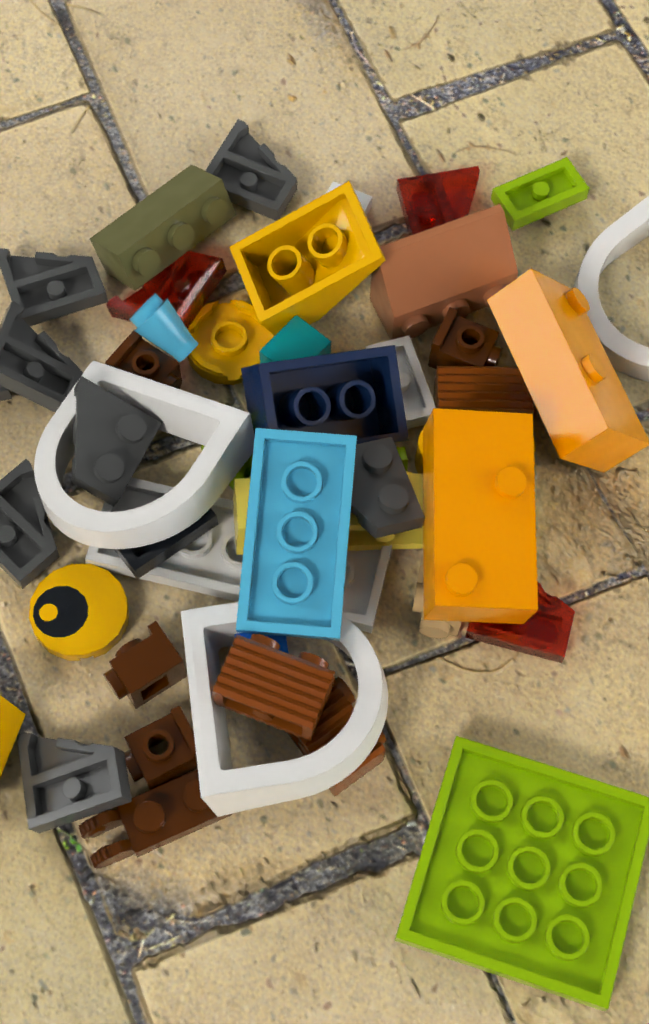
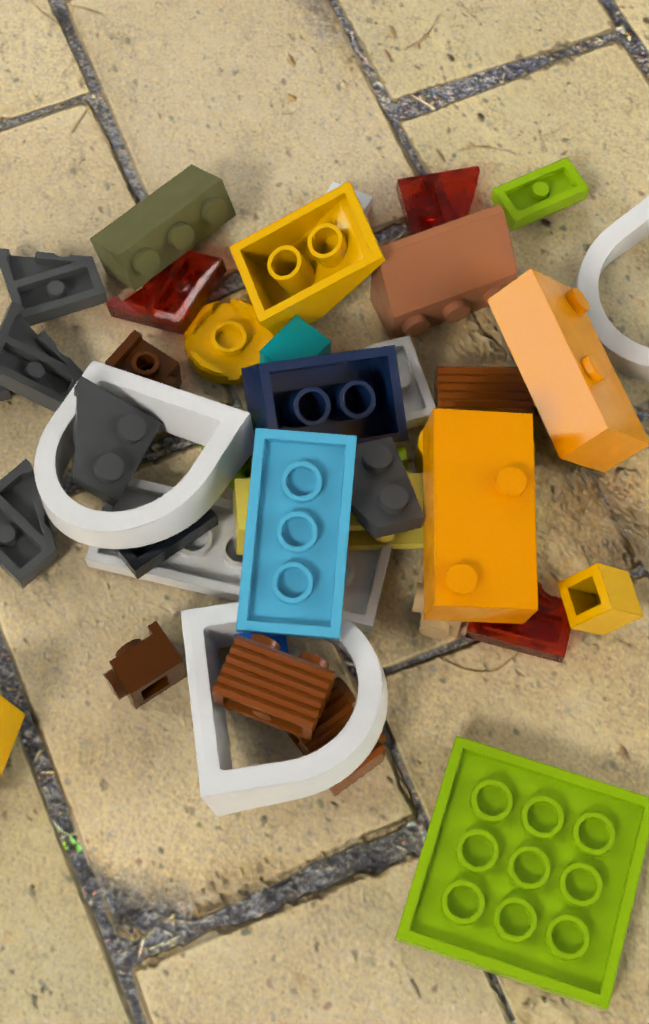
(69, 780): dark grey wing -> none
(79, 612): yellow tile -> none
(151, 820): reddish brown hinge -> none
(163, 327): medium azure cone -> none
(175, 762): reddish brown brick -> none
(253, 174): dark grey wing -> none
(464, 343): reddish brown brick -> none
(599, 599): none -> yellow brick

